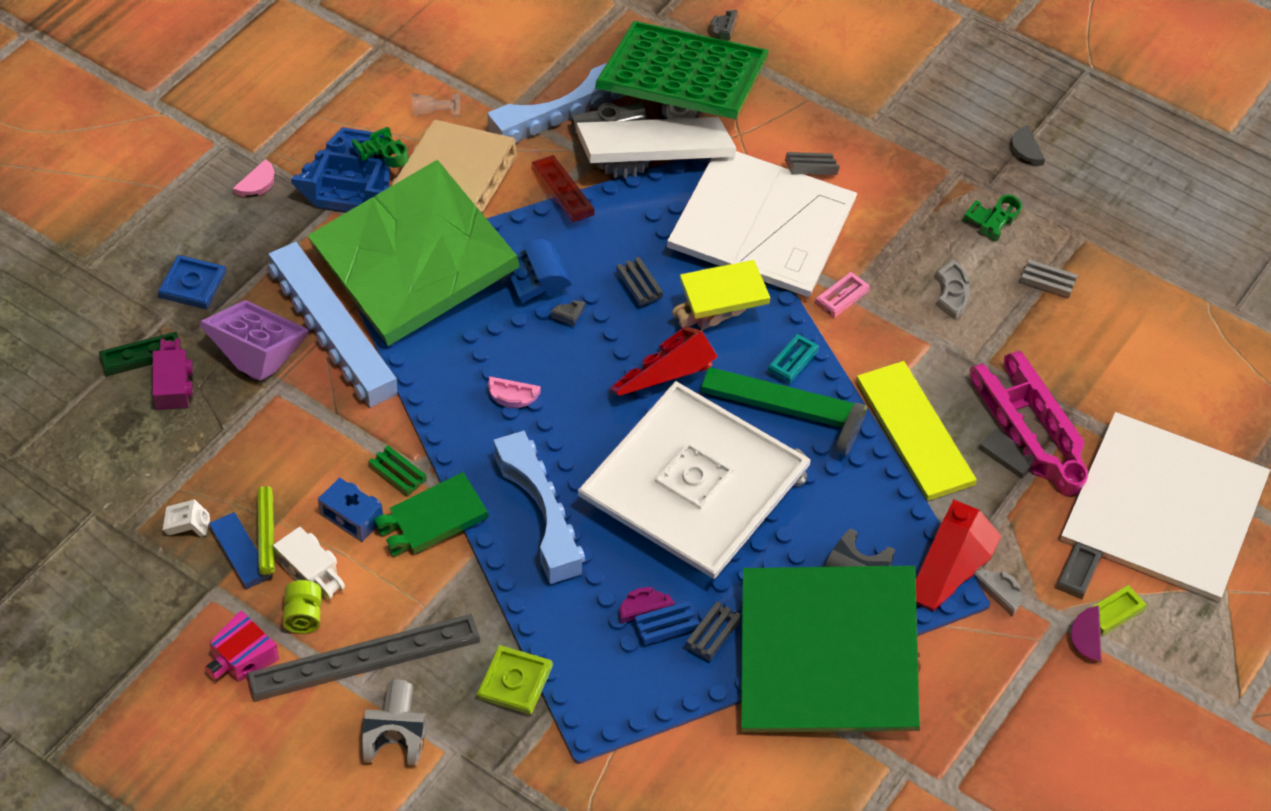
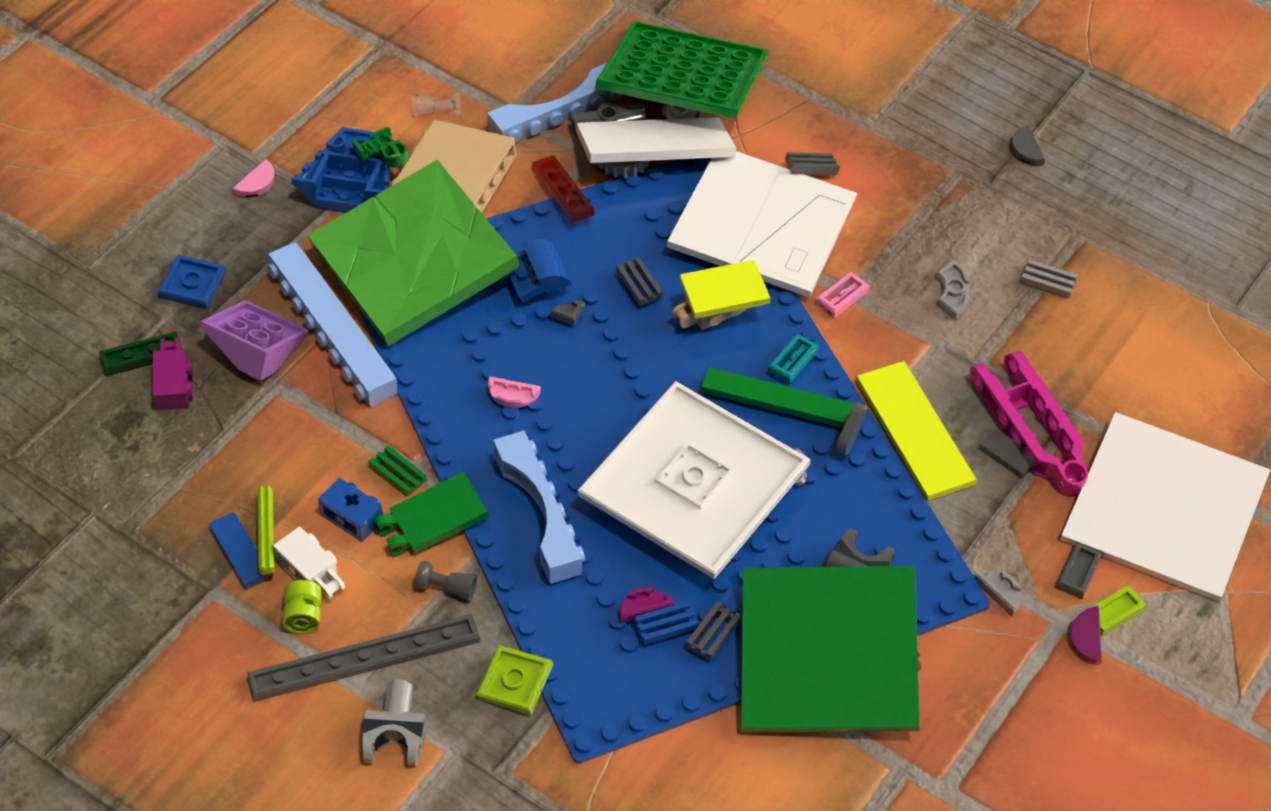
(186, 517): white bracket -> none
(240, 649): dark pink torso -> none
(459, 584): none -> dark grey piece
(679, 355): red wedge -> none
(723, 26): dark grey tile -> none
(959, 549): red wedge -> none
(997, 218): green piece -> none

